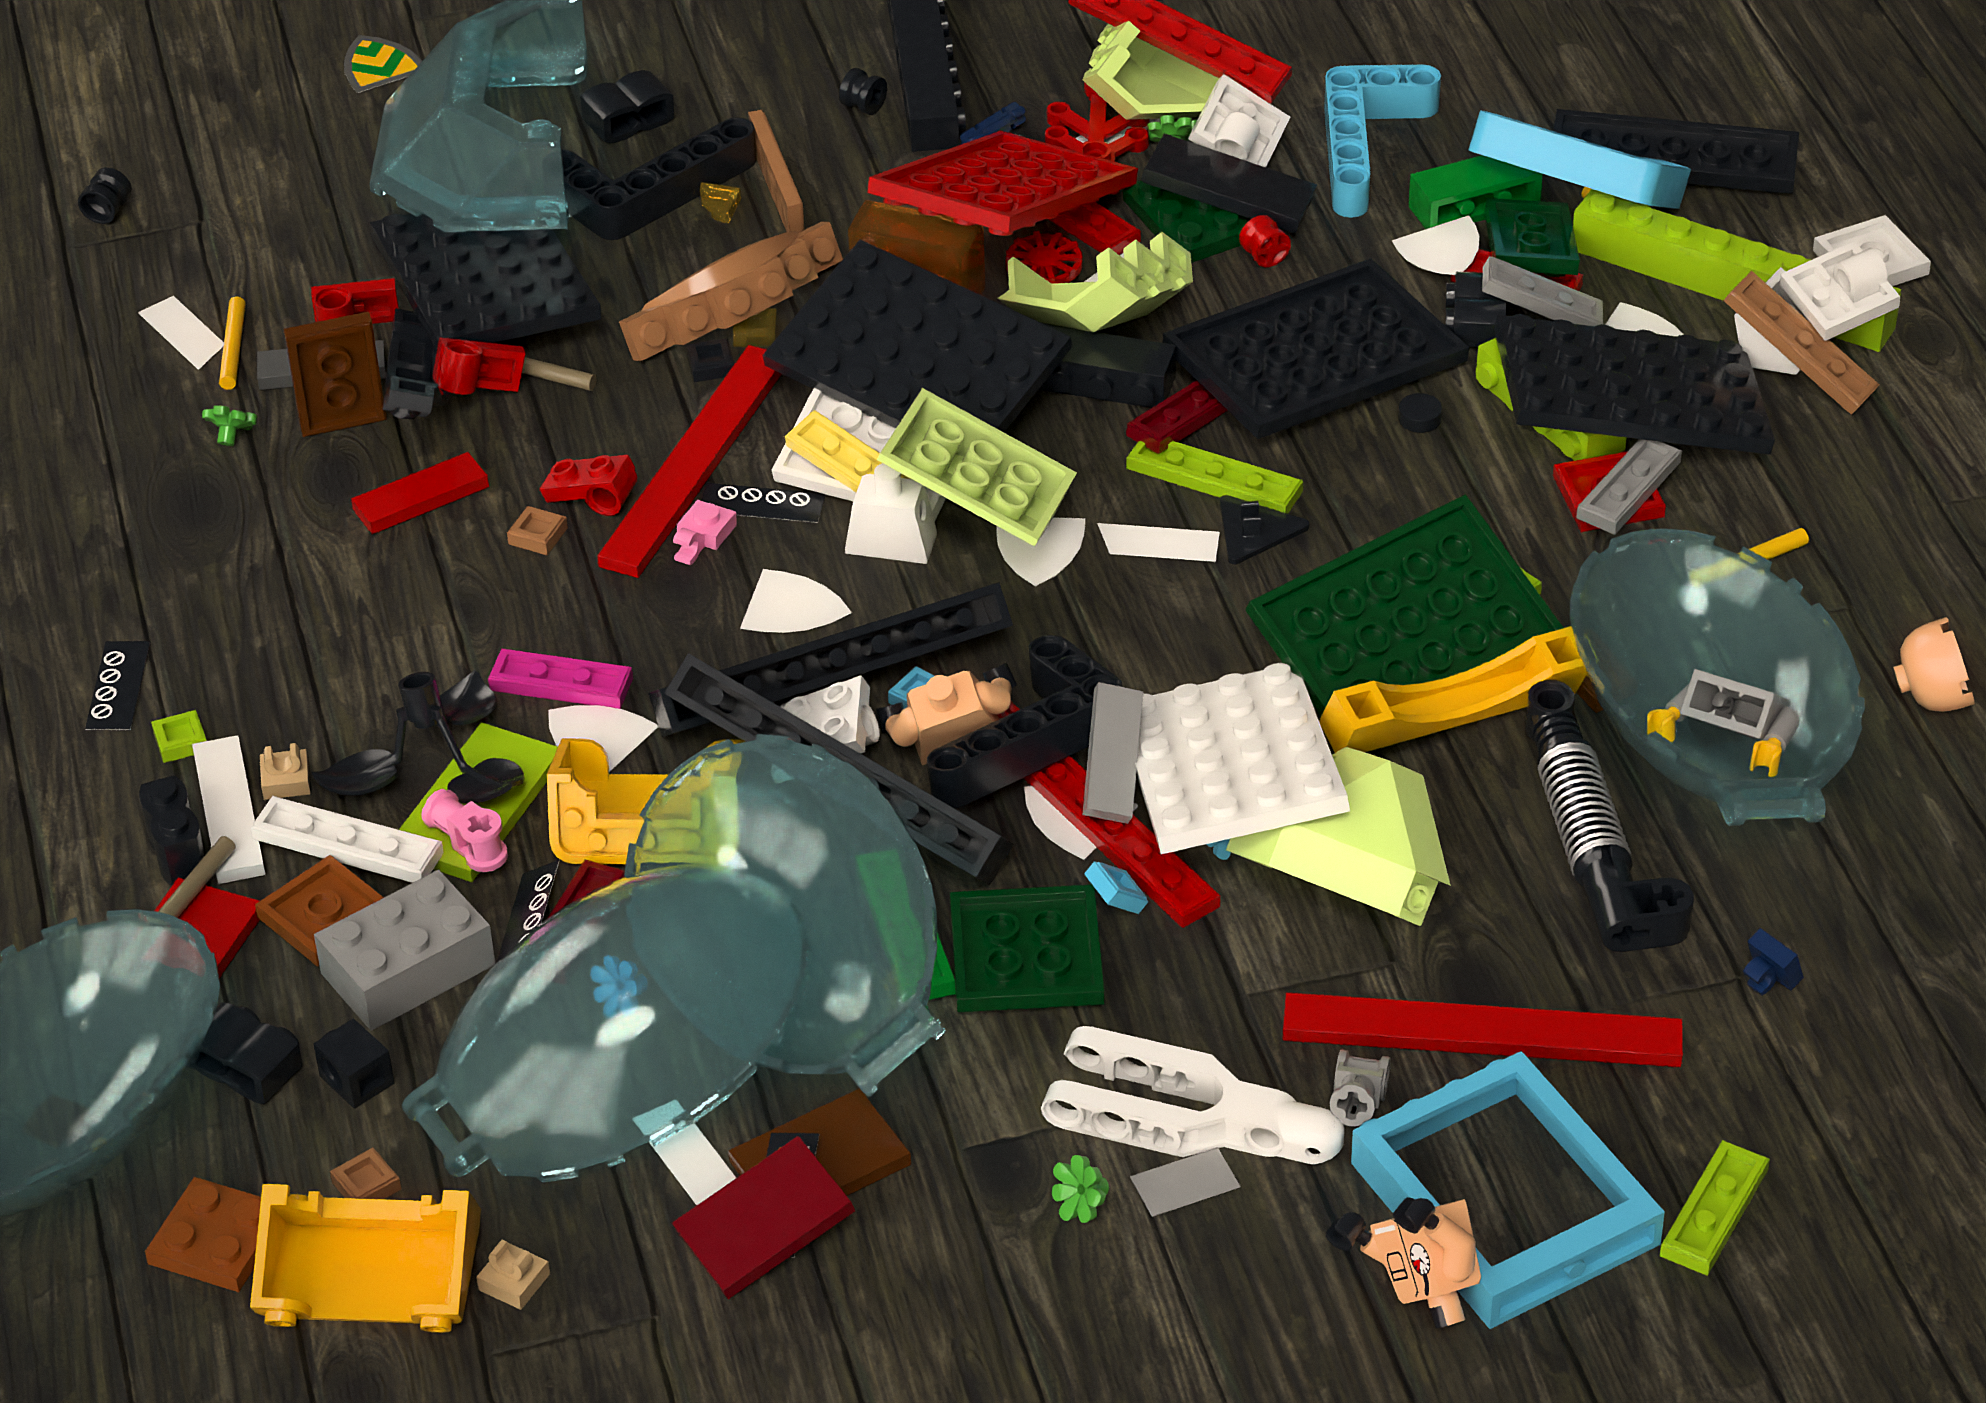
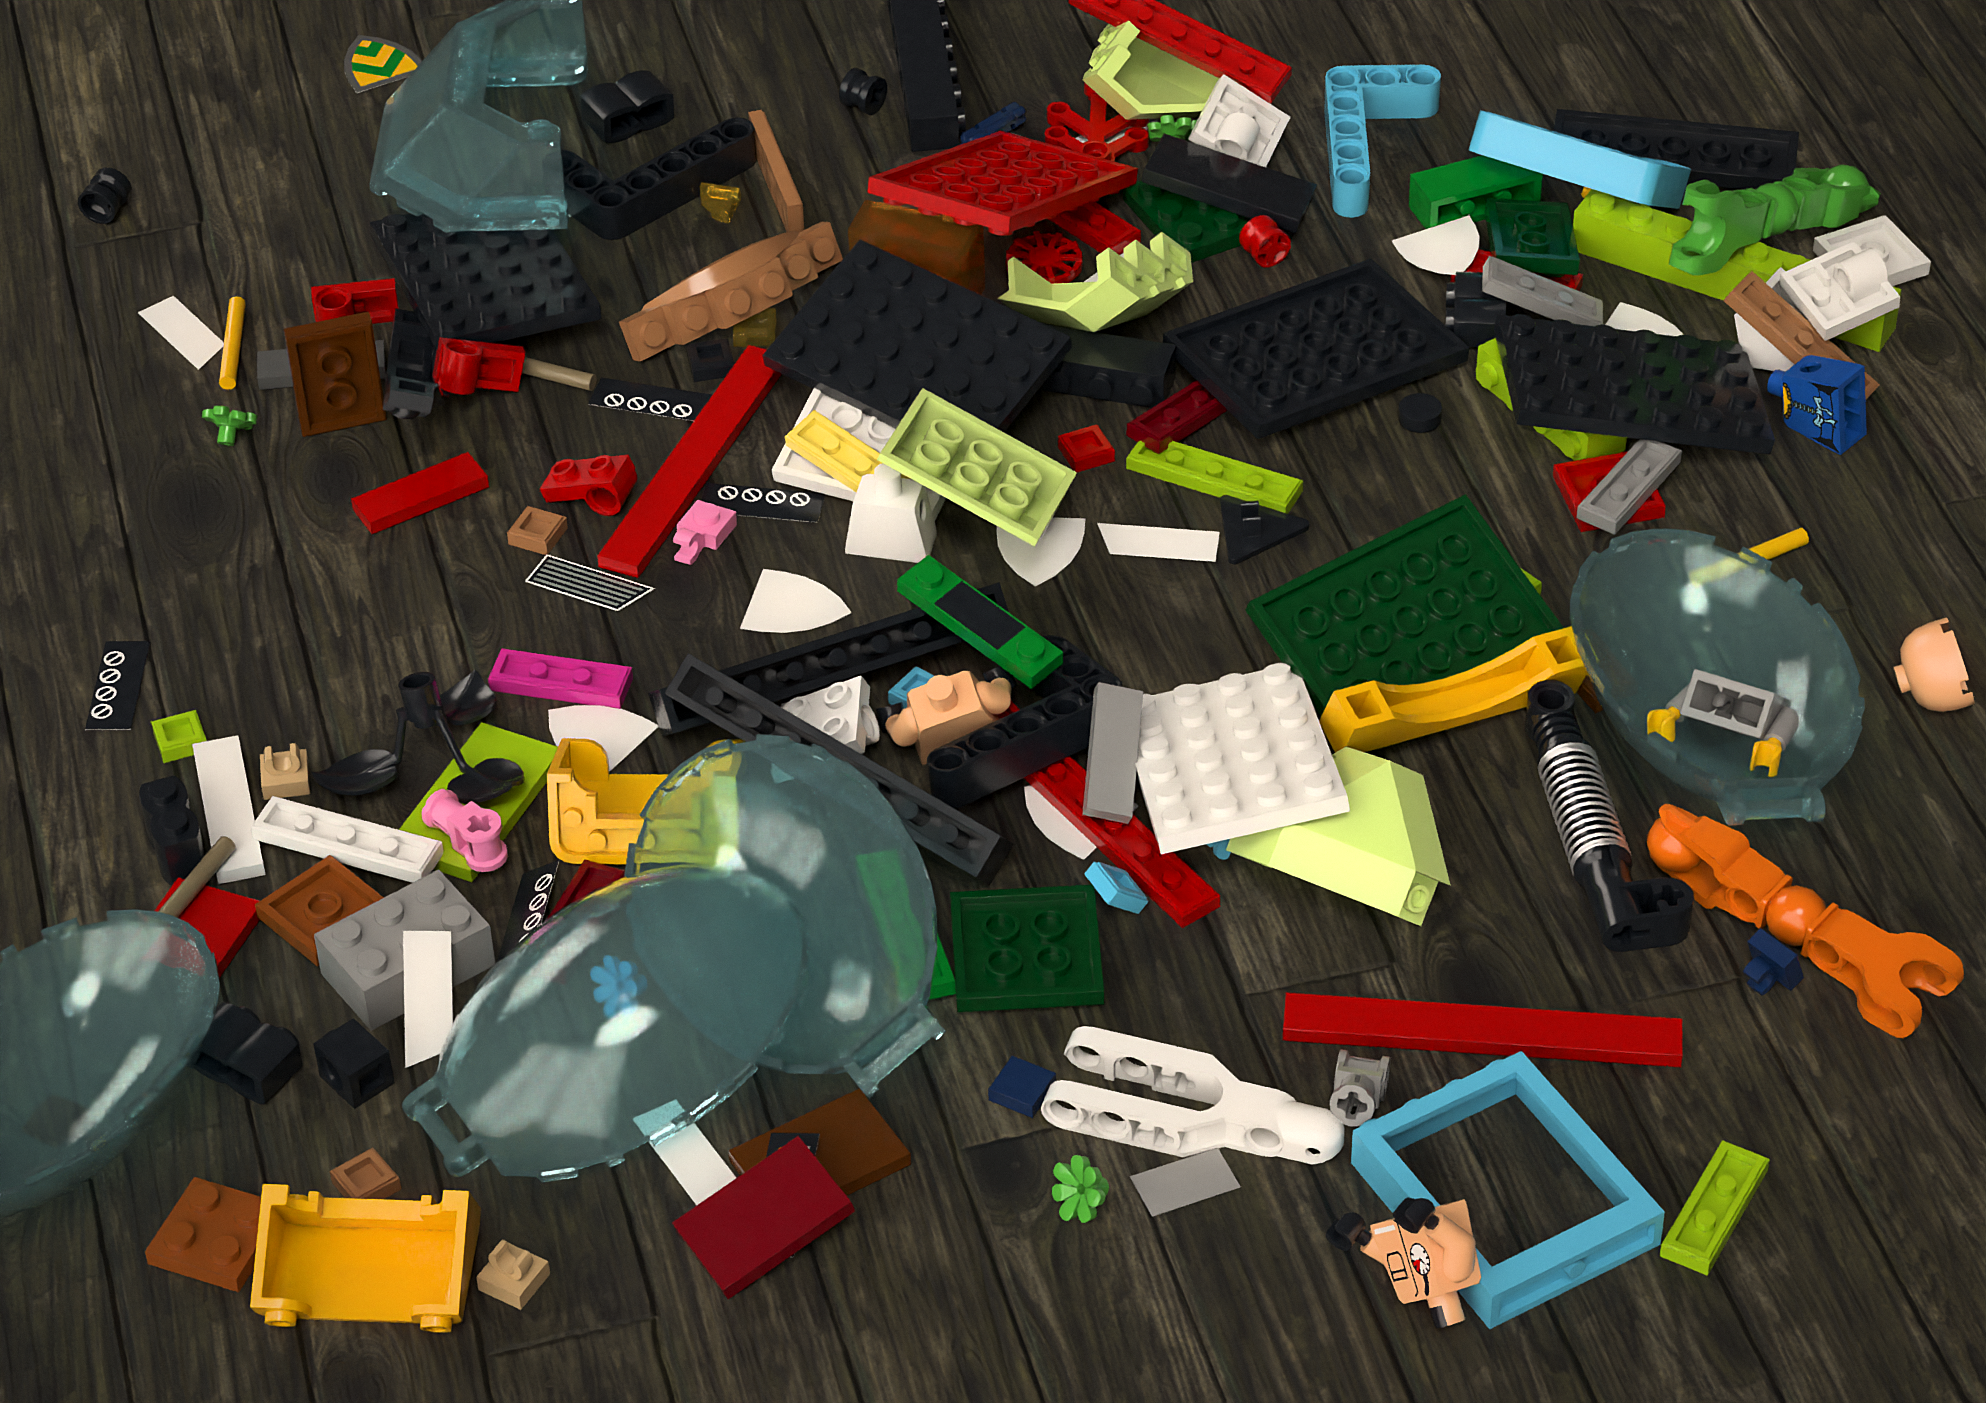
(426, 993): none -> white sticker
(586, 583): none -> sticker
(649, 399): none -> black sticker
(980, 621): none -> green plate
(1021, 1086): none -> dark blue tile
(1086, 448): none -> red tile
(1744, 216): none -> bright green piece
(1823, 400): none -> blue torso
(1839, 942): none -> orange piece

